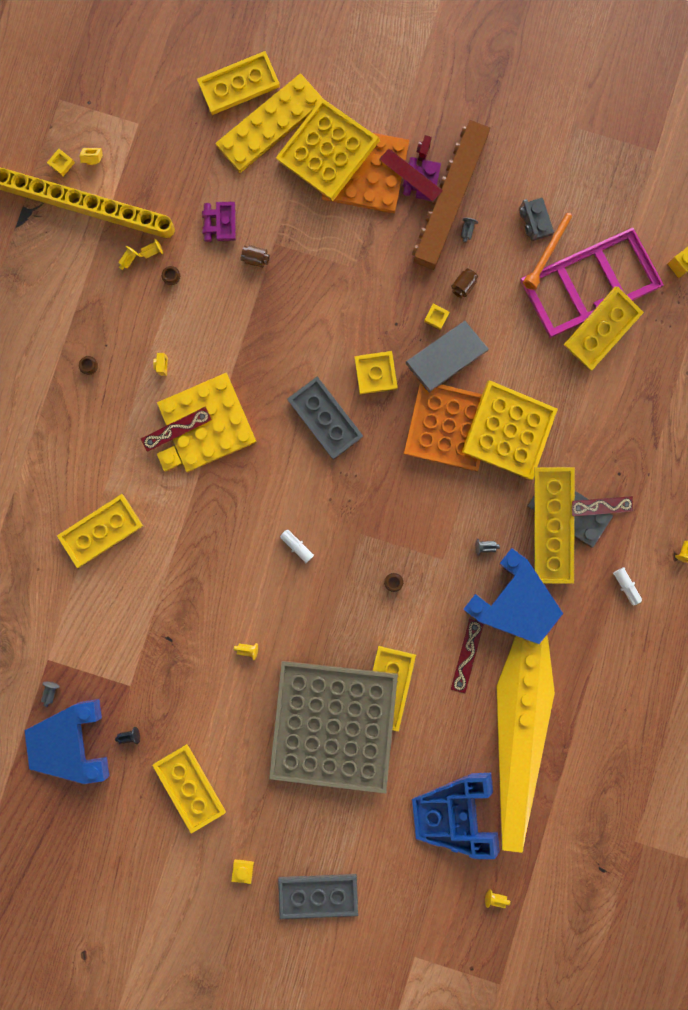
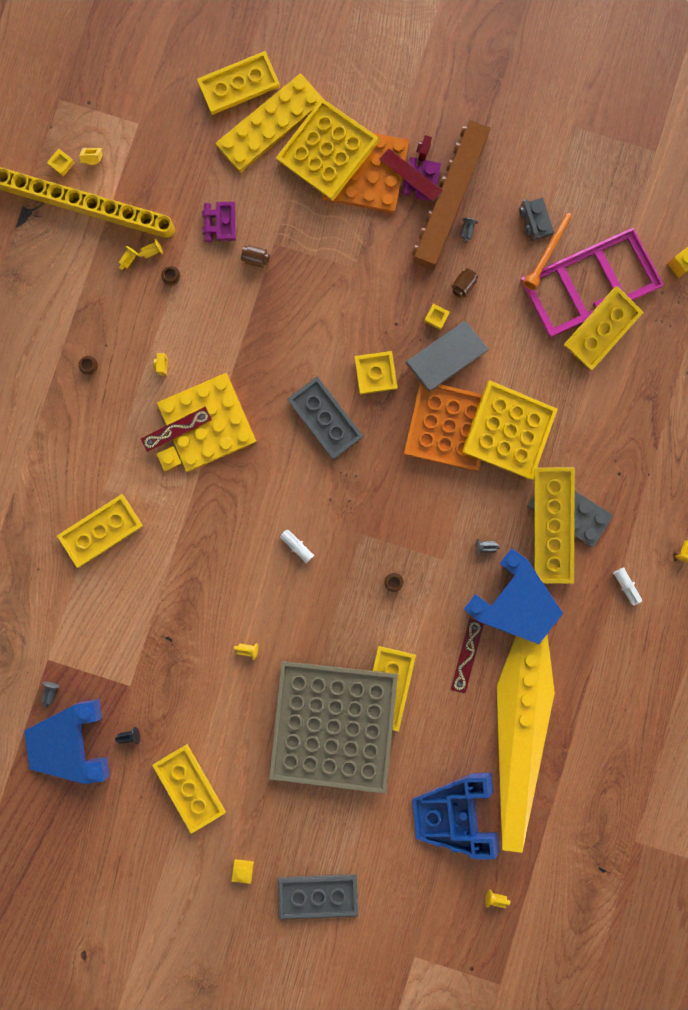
(602, 506): sticker -> none

